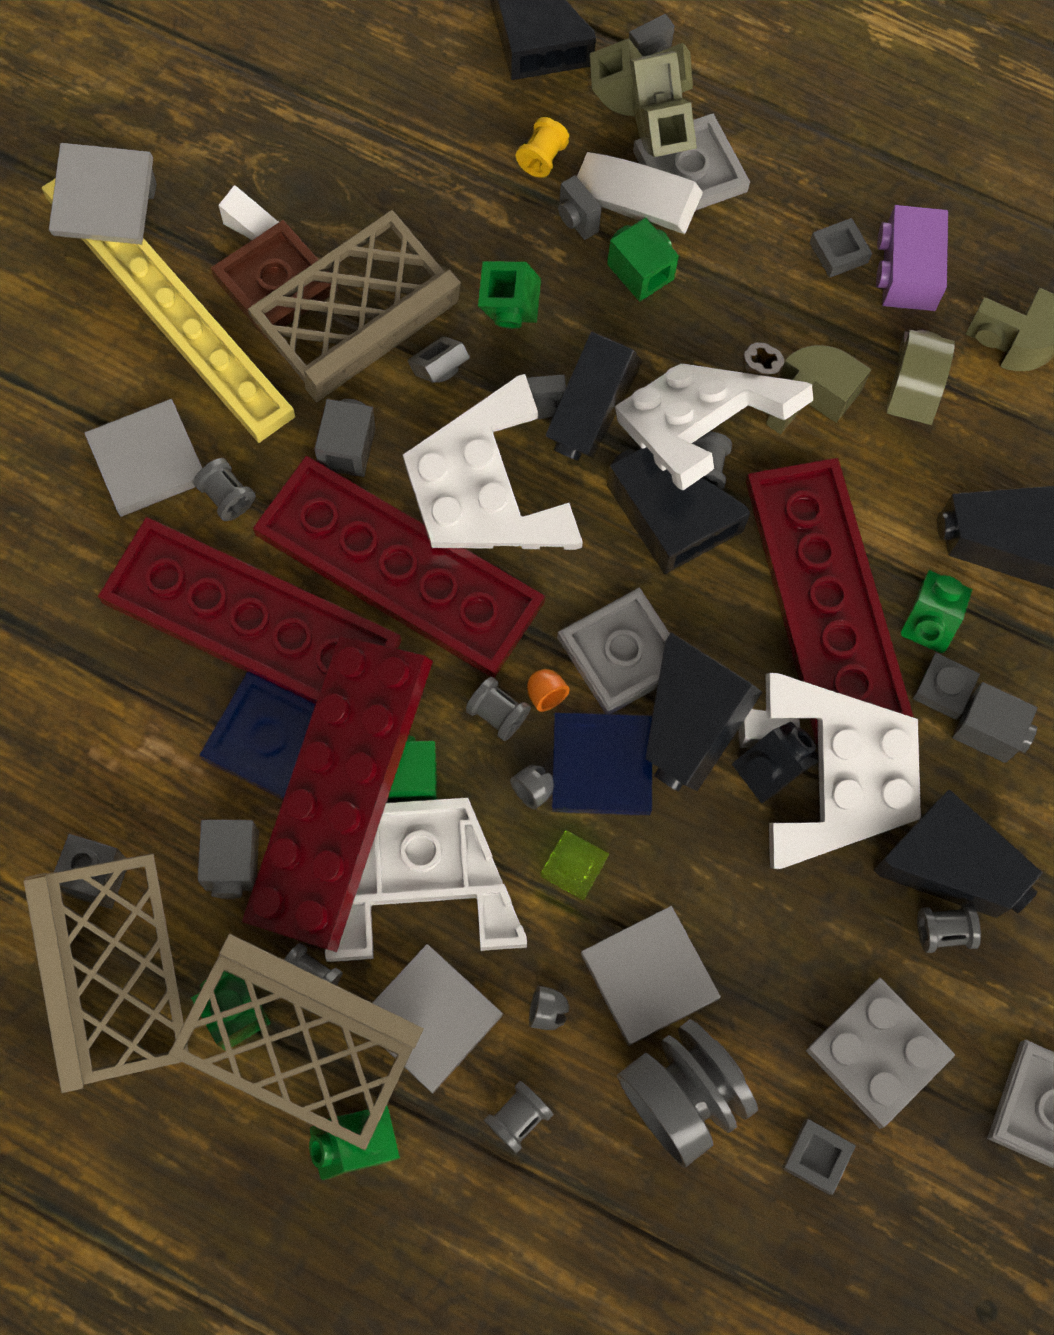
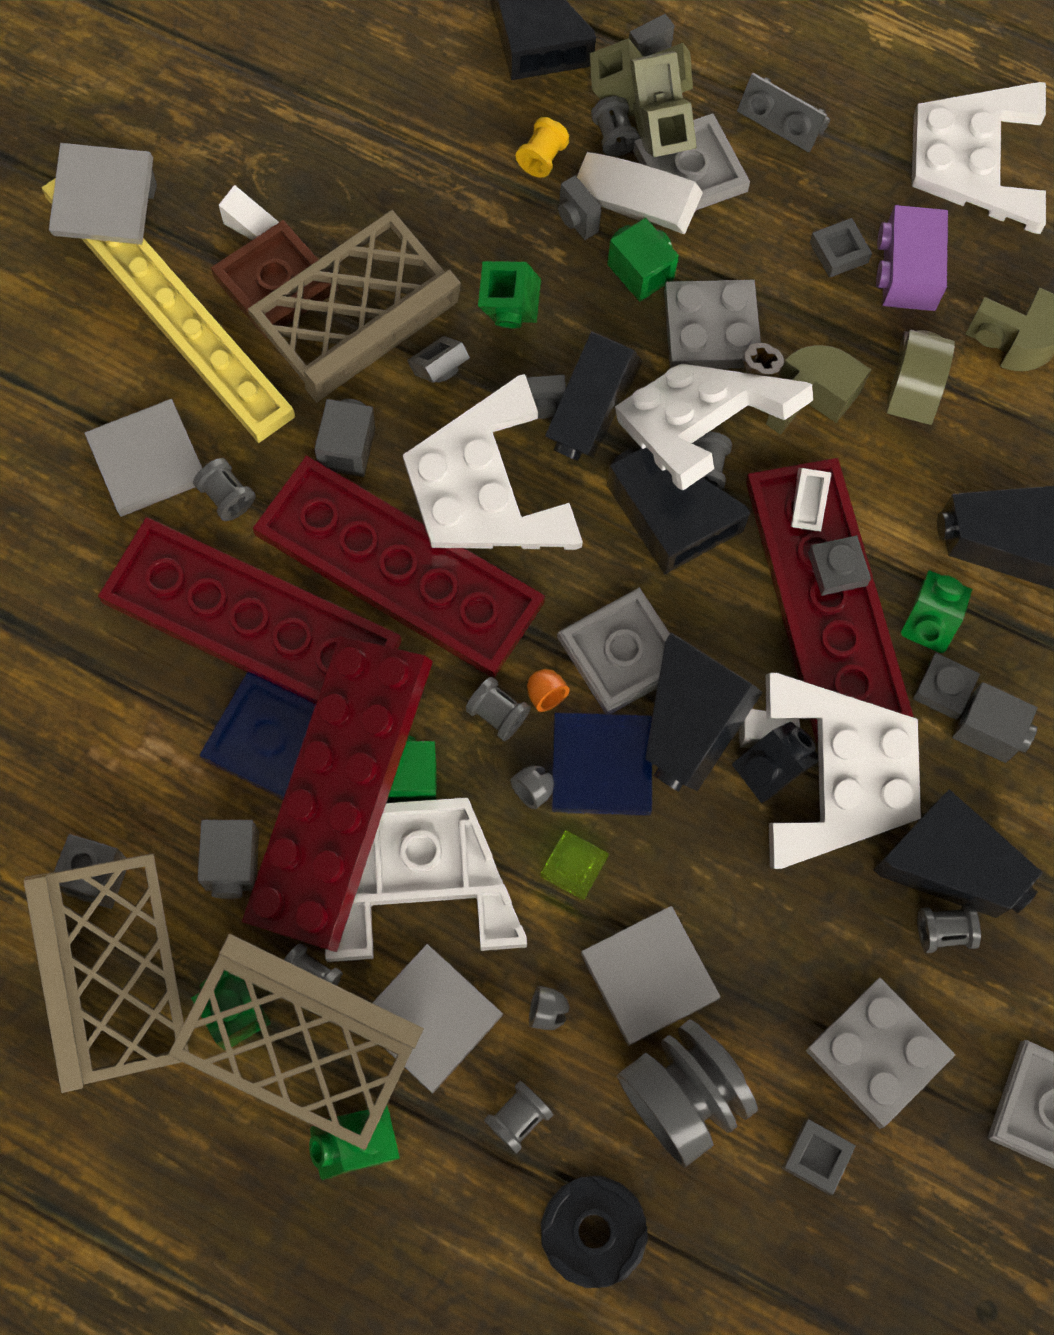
(601, 117): none -> dark grey bush
(626, 1236): none -> black tile
(711, 322): none -> light grey plate
(782, 112): none -> dark grey hinge
(810, 499): none -> white piece
(839, 565): none -> dark grey plate
(961, 151): none -> white wing

